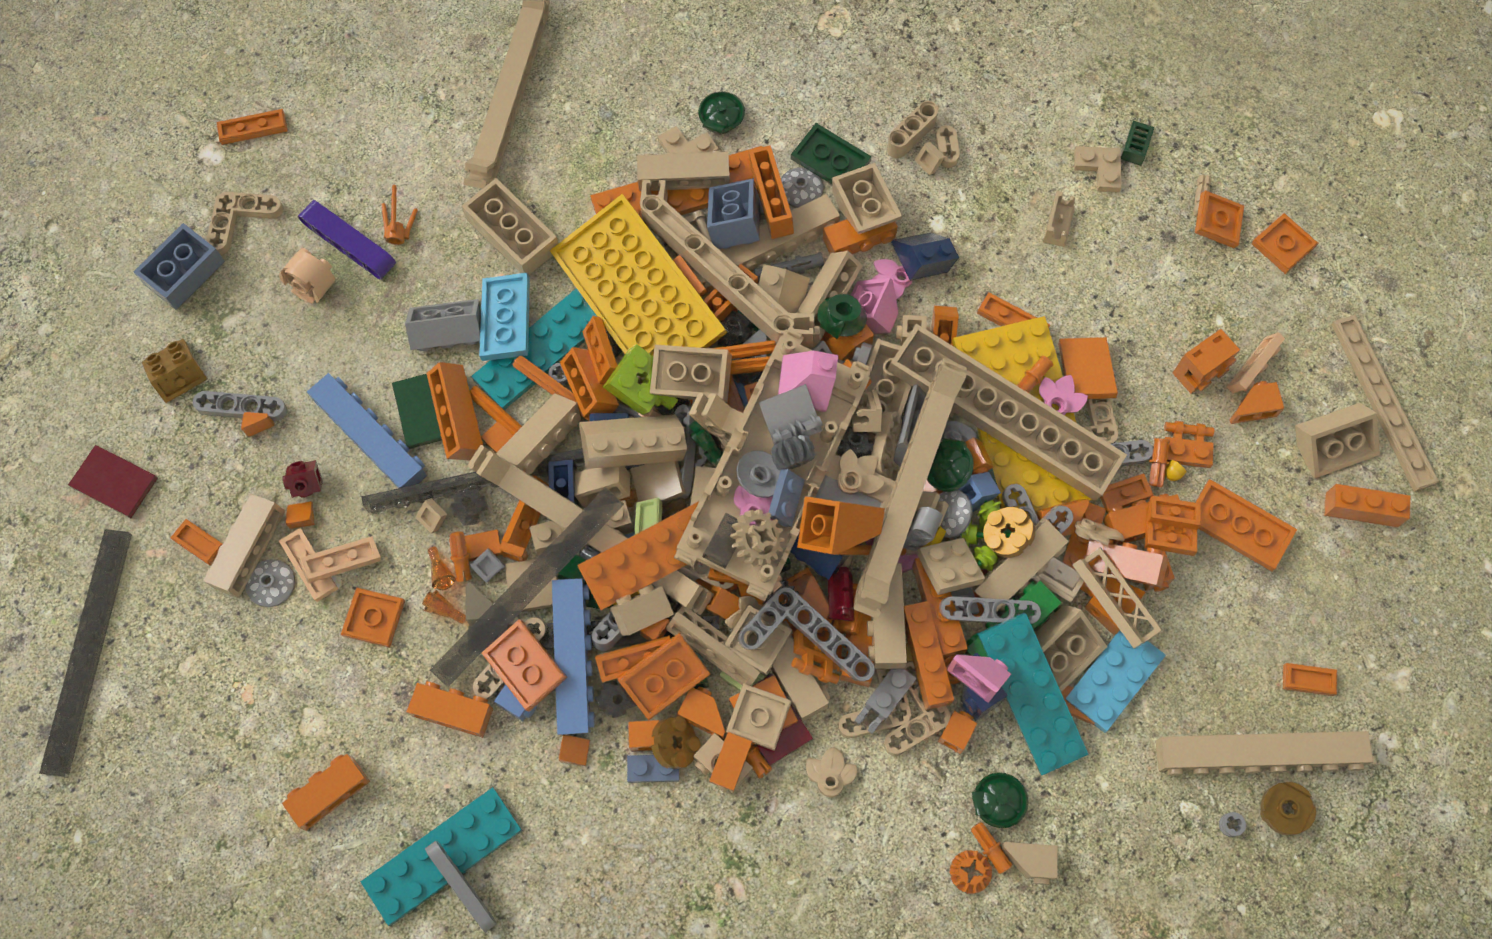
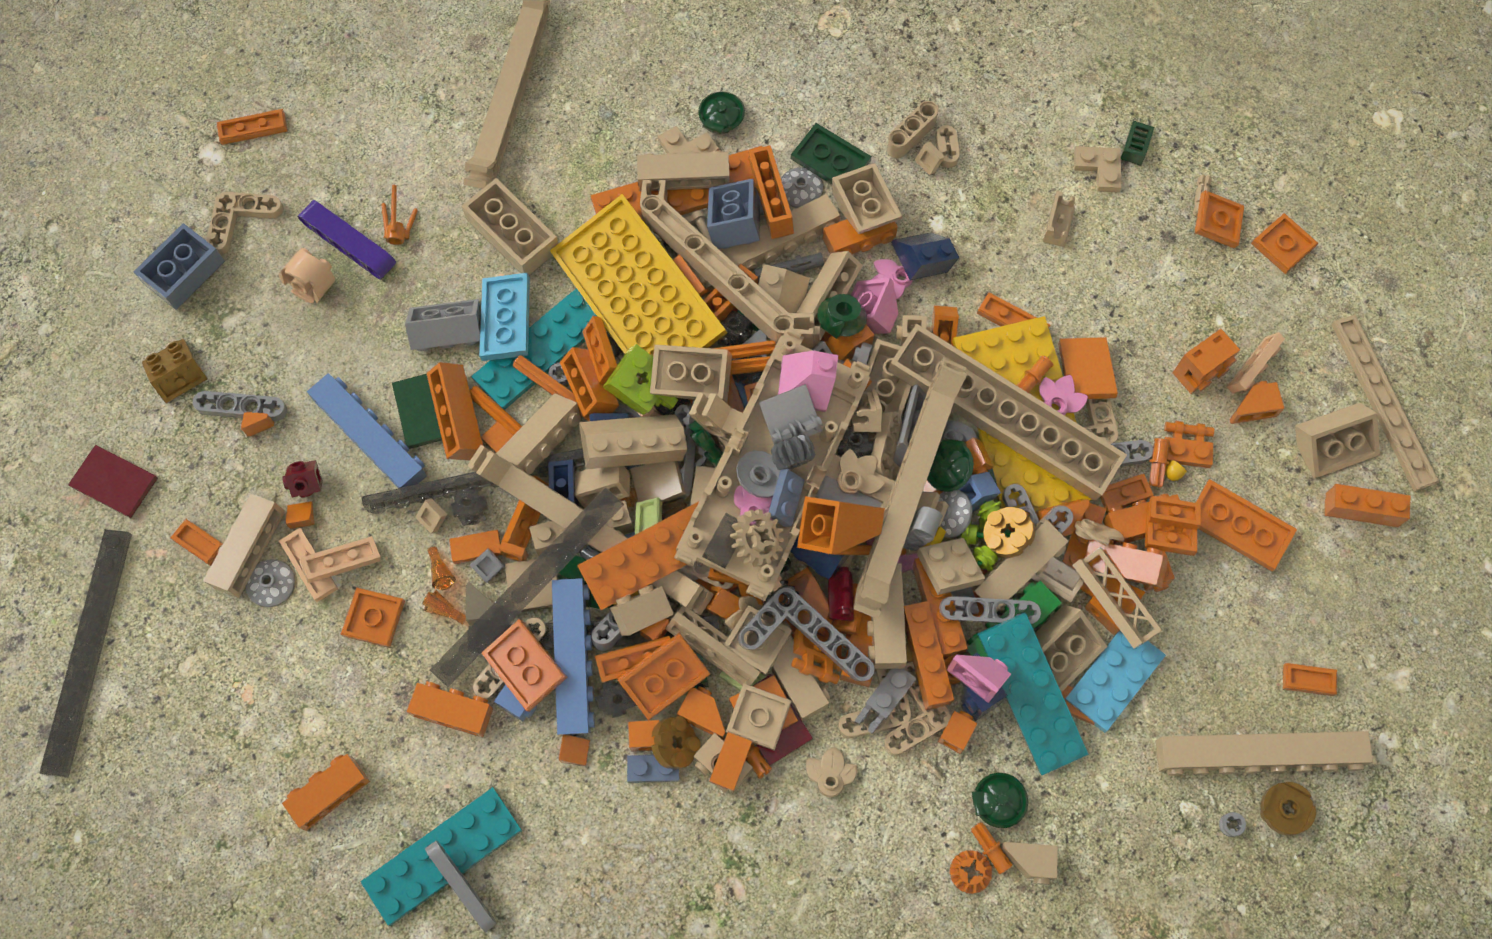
(460, 556): orange axle -> none

